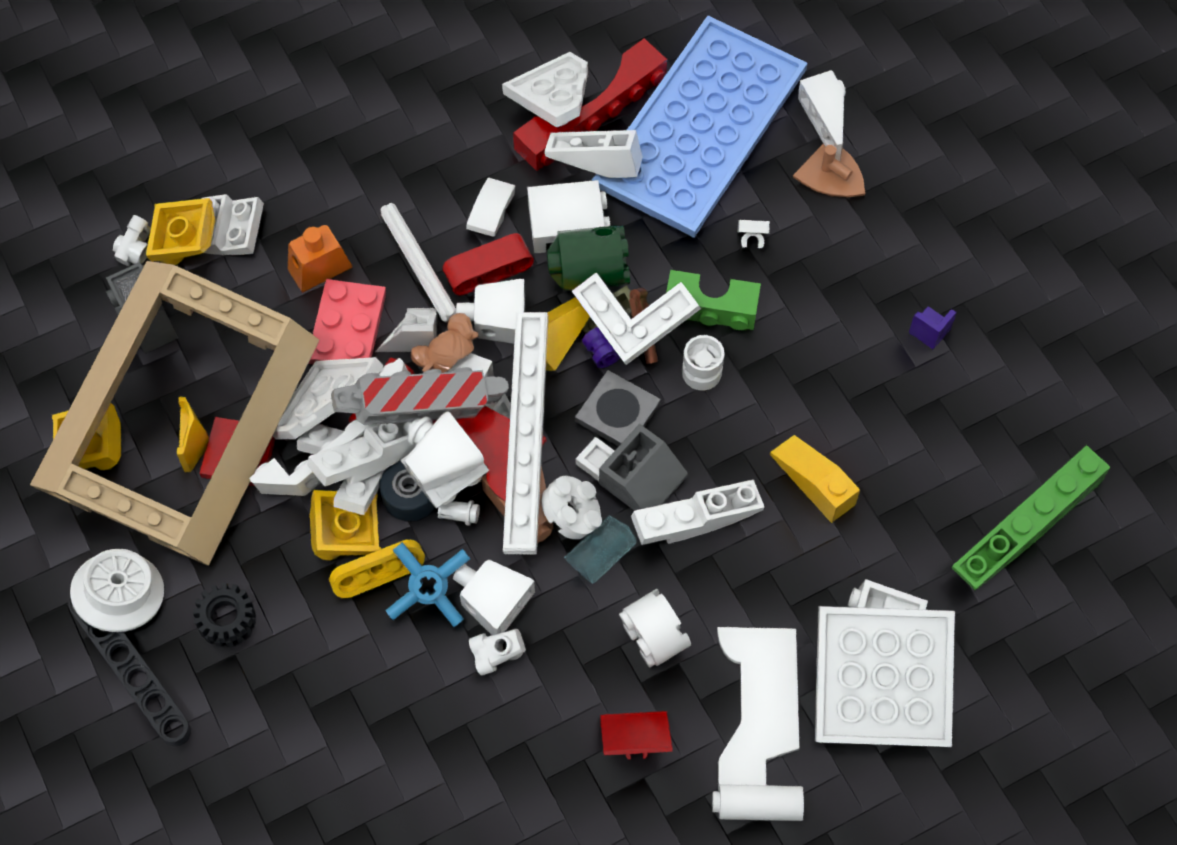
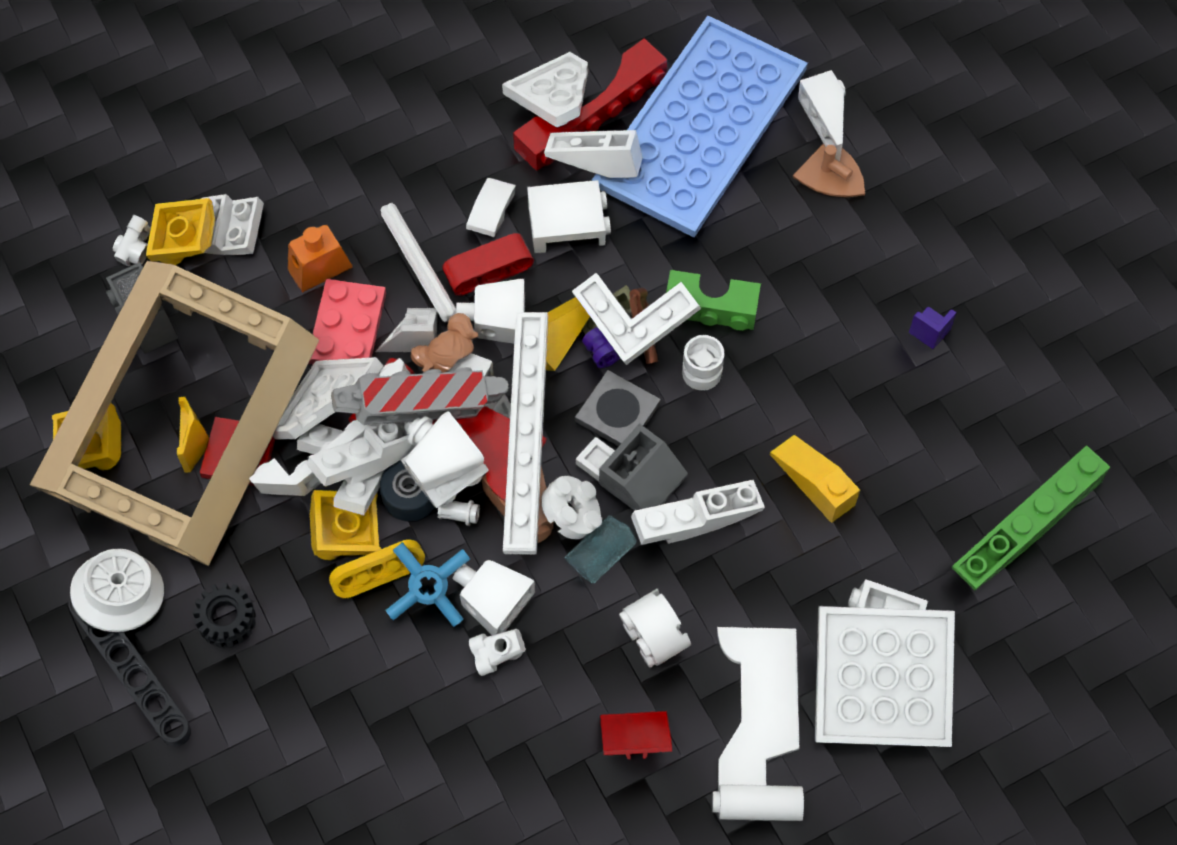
(587, 251): dark green cylinder -> none
(753, 228): white tile -> none

